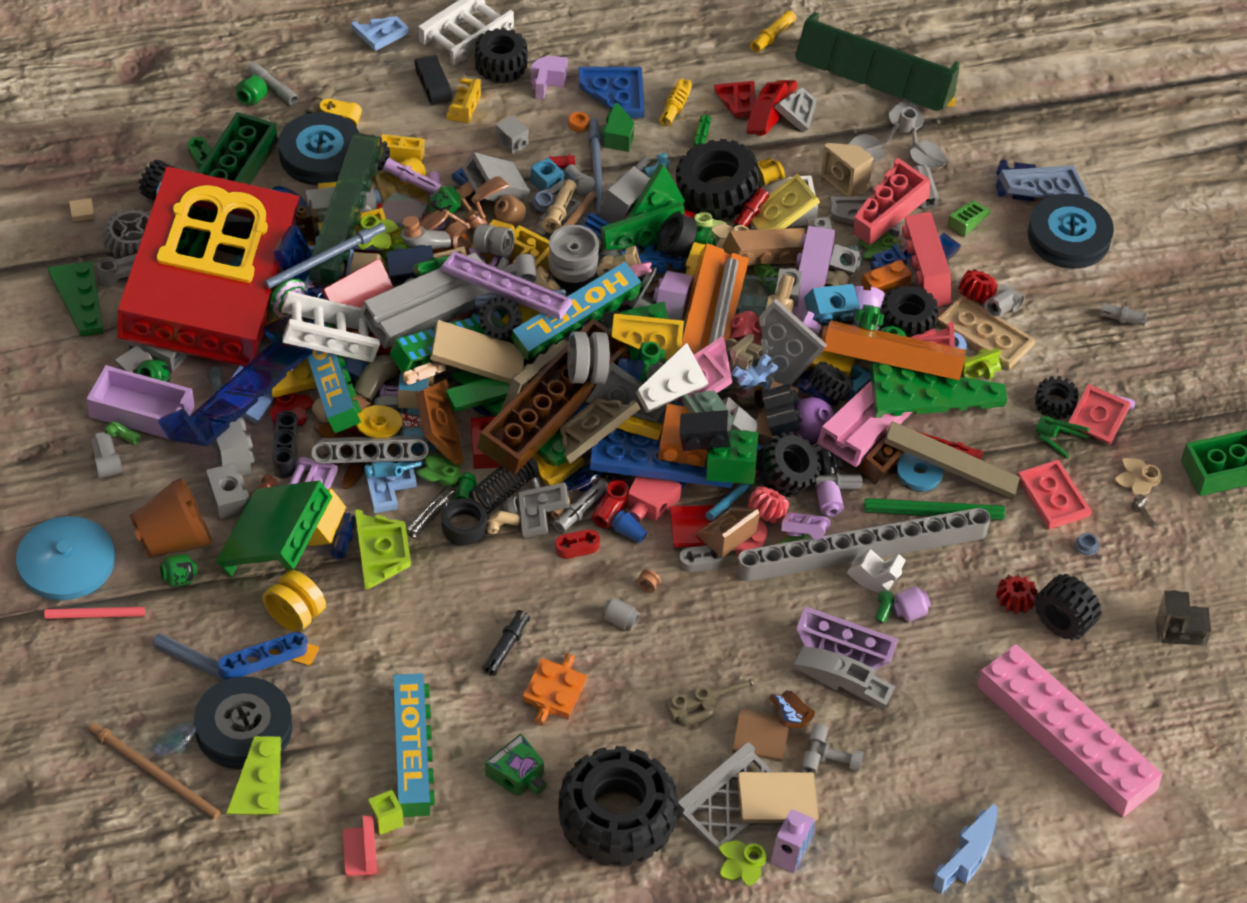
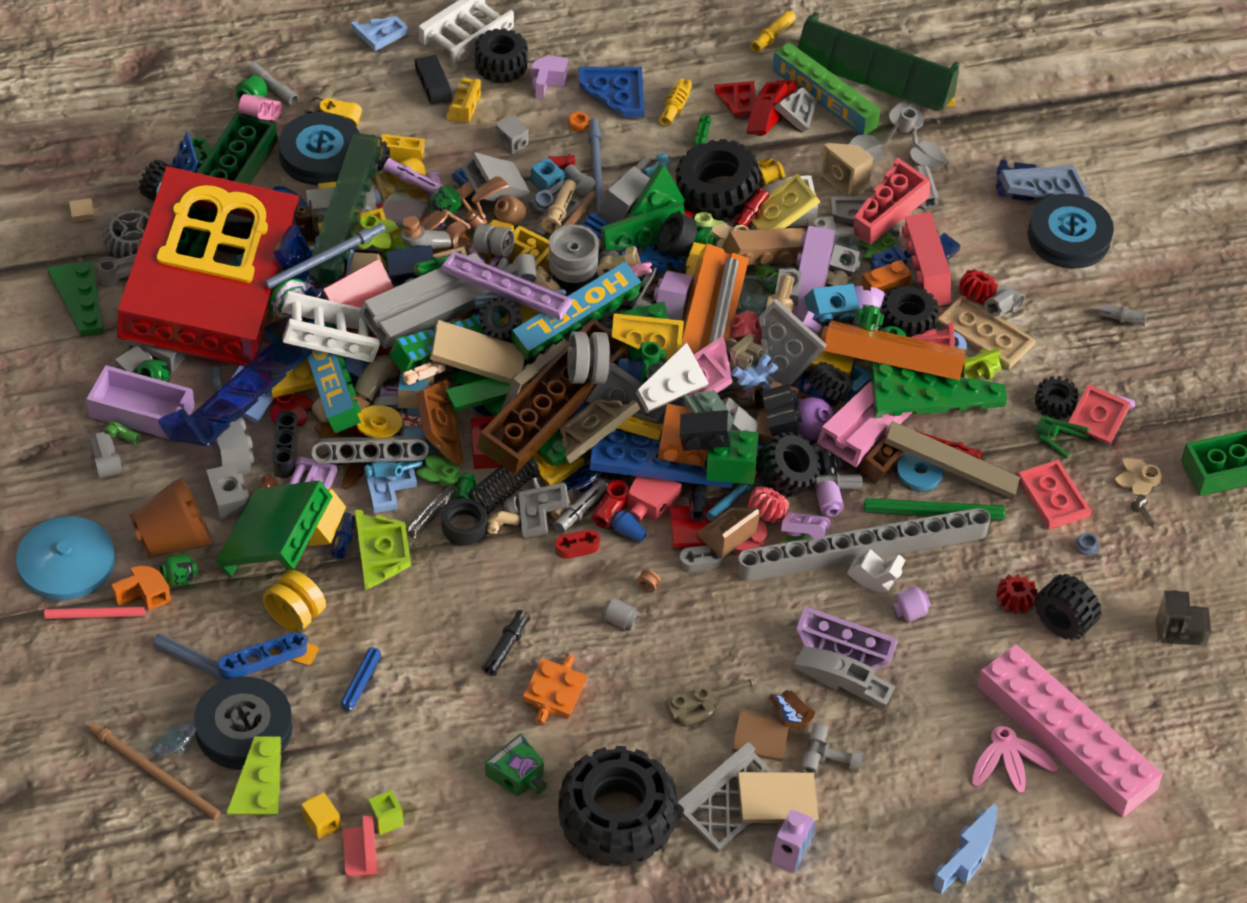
(143, 583): none -> orange brick
(186, 156): none -> blue hinge
(259, 107): none -> bright pink beam
(320, 815): none -> yellow brick
(360, 678): none -> blue axle
(411, 745): dark azure brick -> none
(619, 129): green slope -> none
(698, 502): none -> black pin
(739, 864): lime plate -> none
(827, 88): none -> brick
(843, 235): none -> light grey panel
(887, 600): green arm -> none
(963, 227): bright green slope -> none
(1009, 748): none -> bright pink plant

